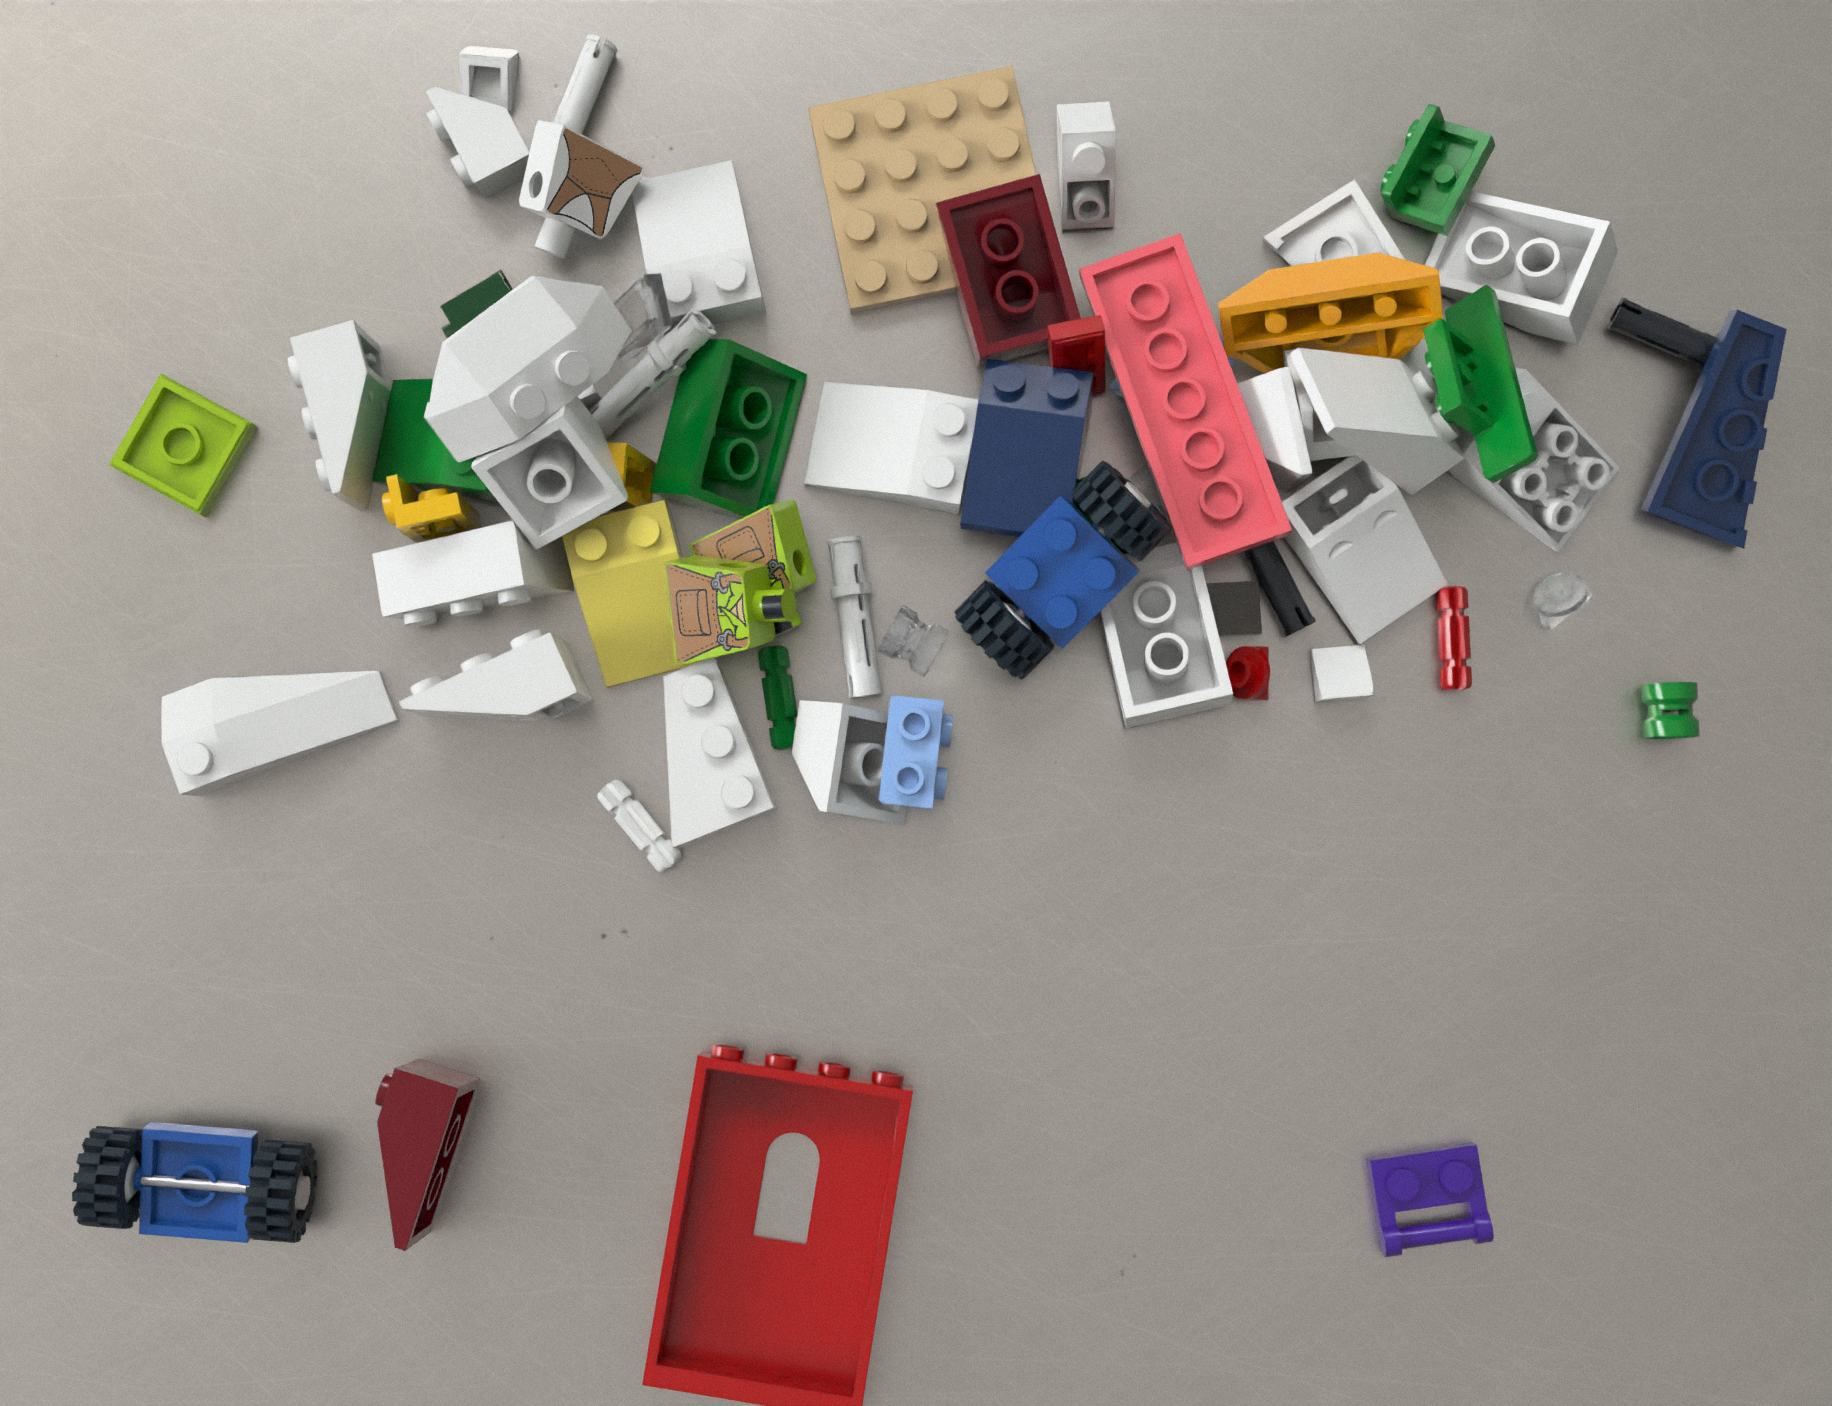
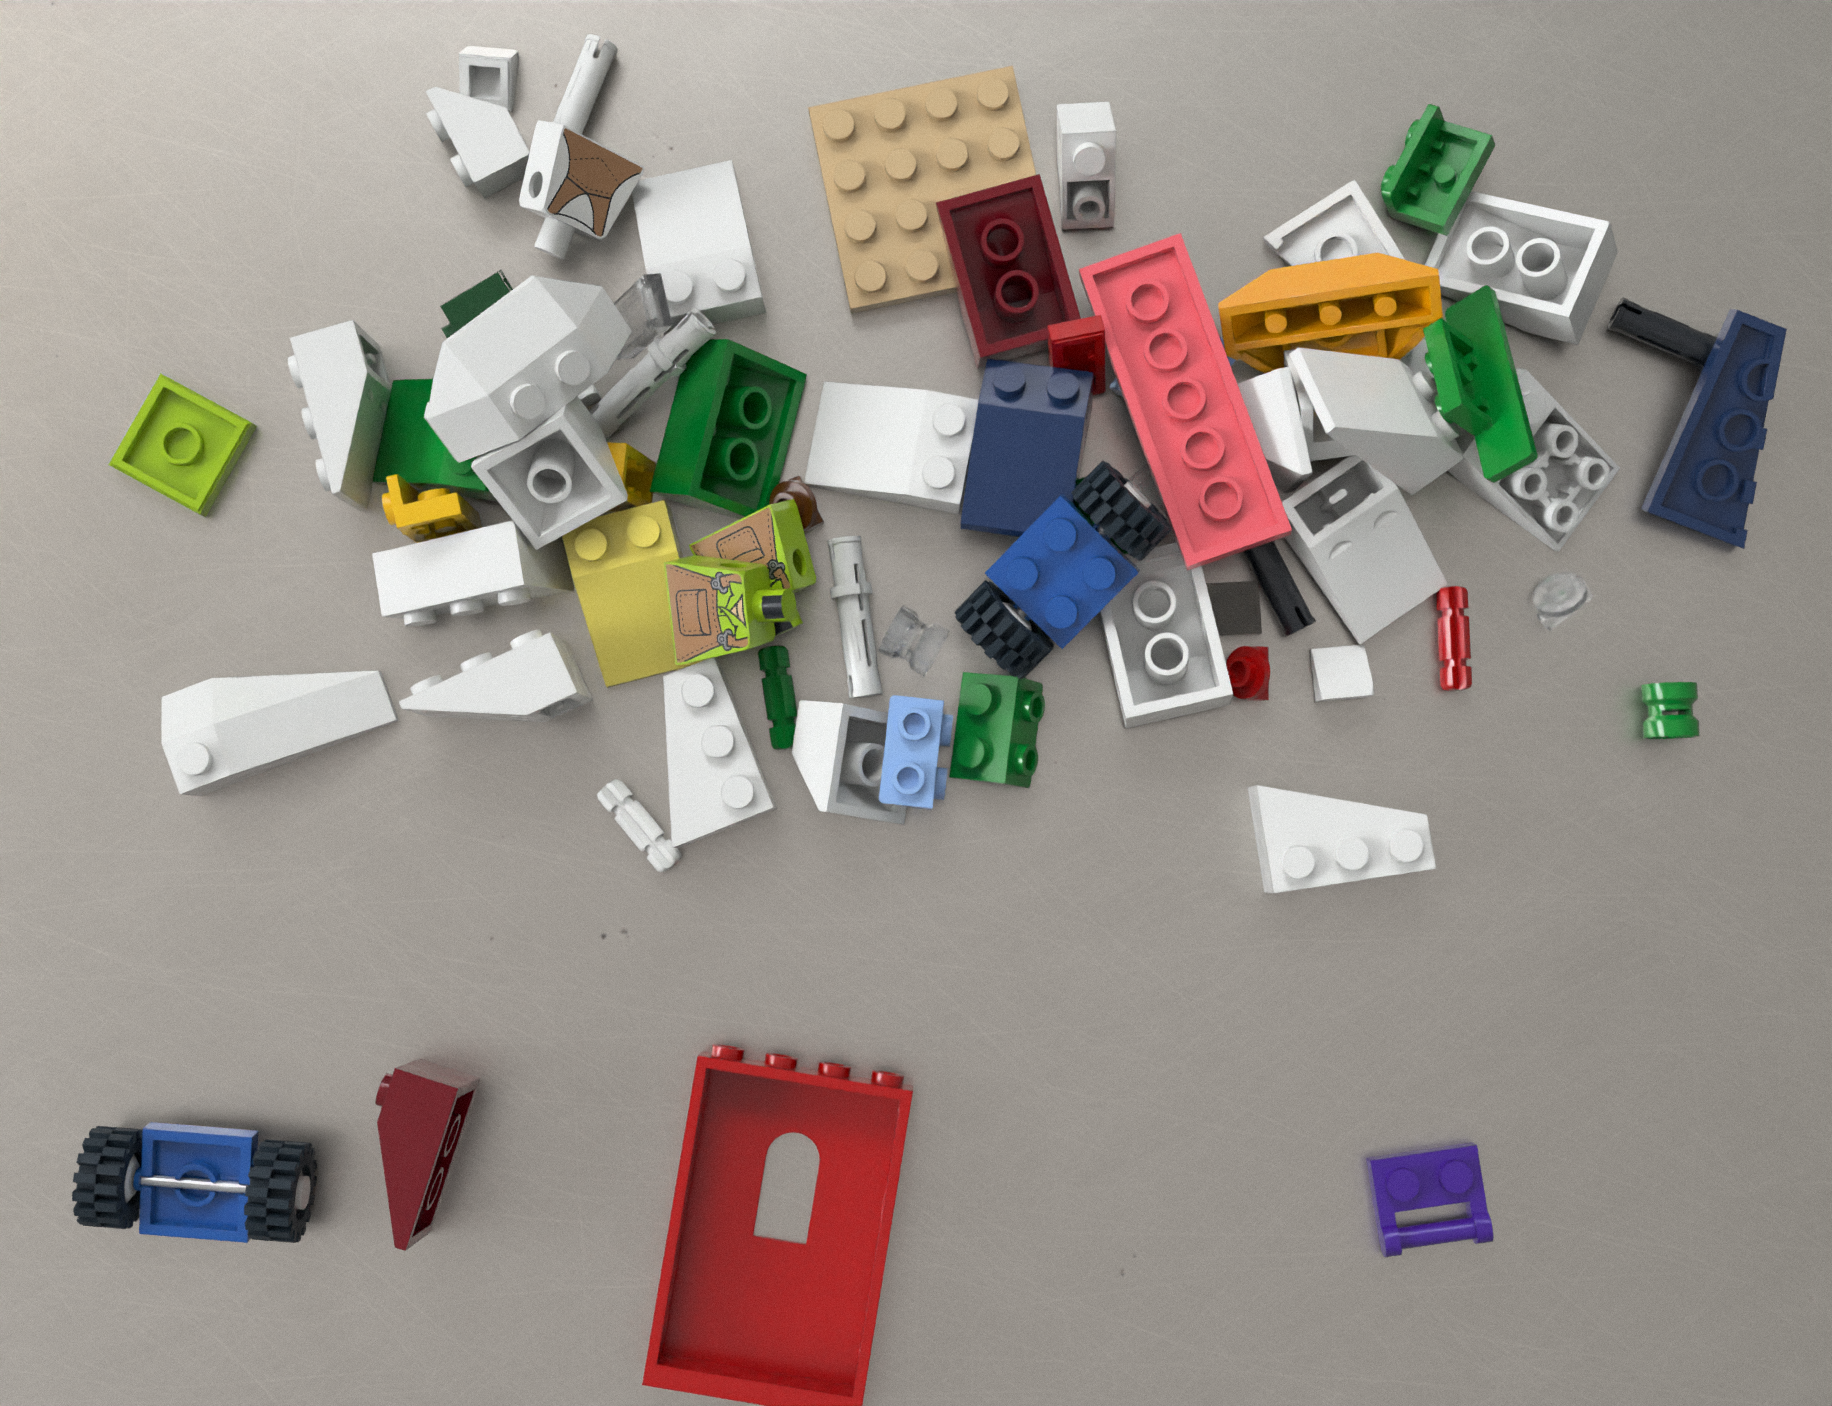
(804, 499): none -> reddish brown plate
(997, 729): none -> green bracket
(1333, 841): none -> white wedge

